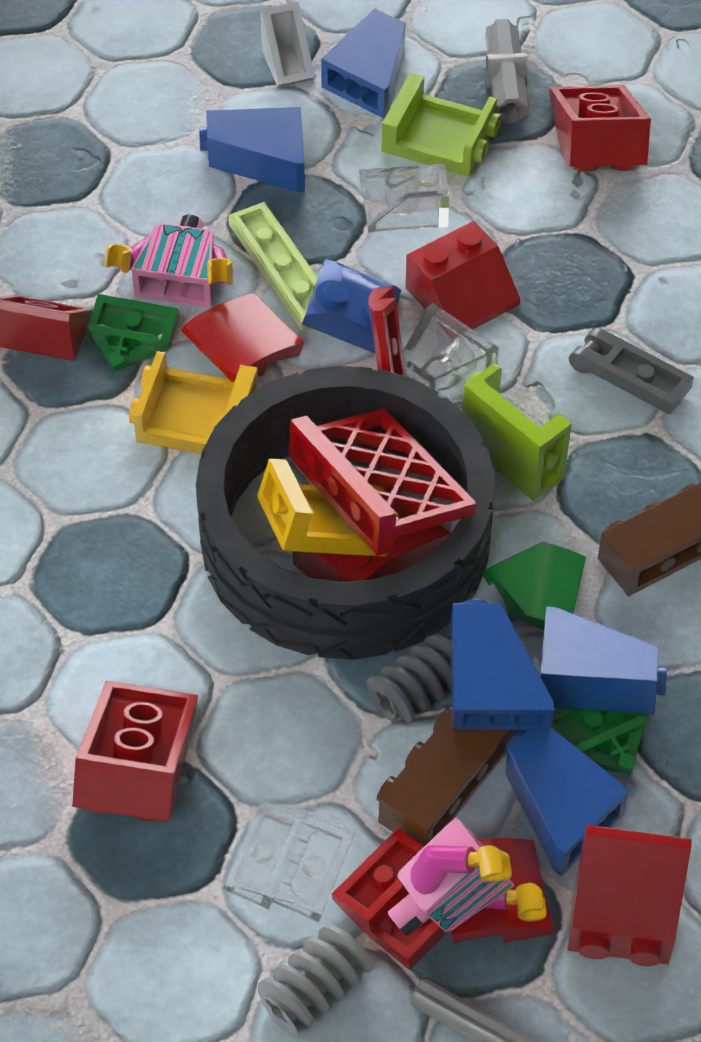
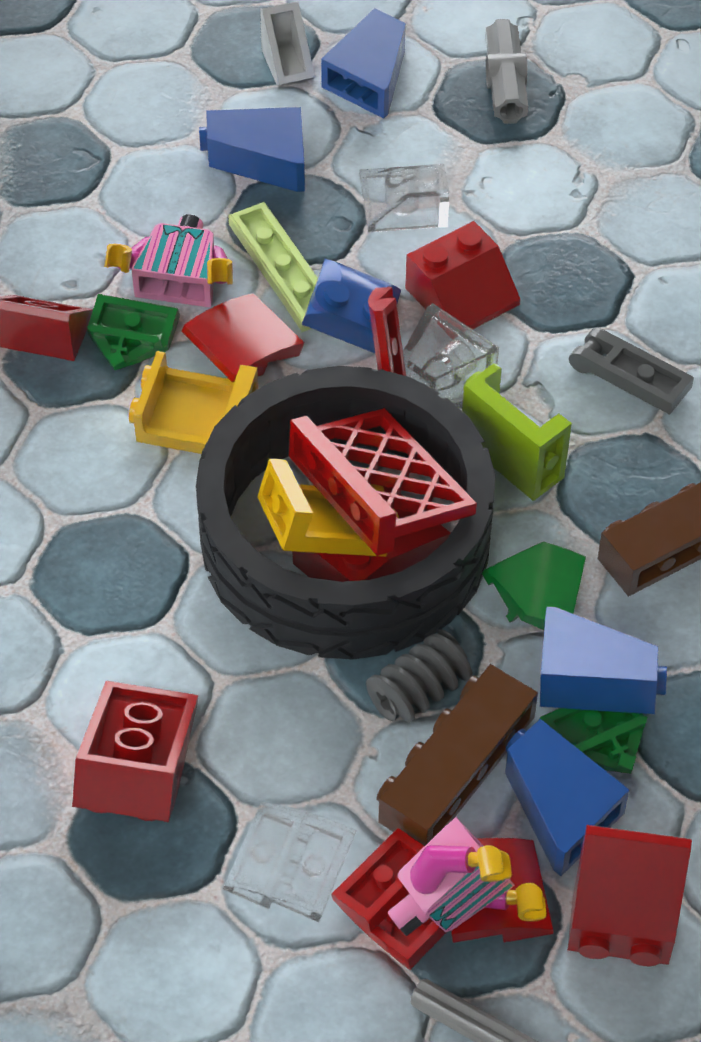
(311, 975): light grey piece -> none
(438, 129): lime panel -> none
(493, 674): blue slope -> none
(600, 127): red slope -> none

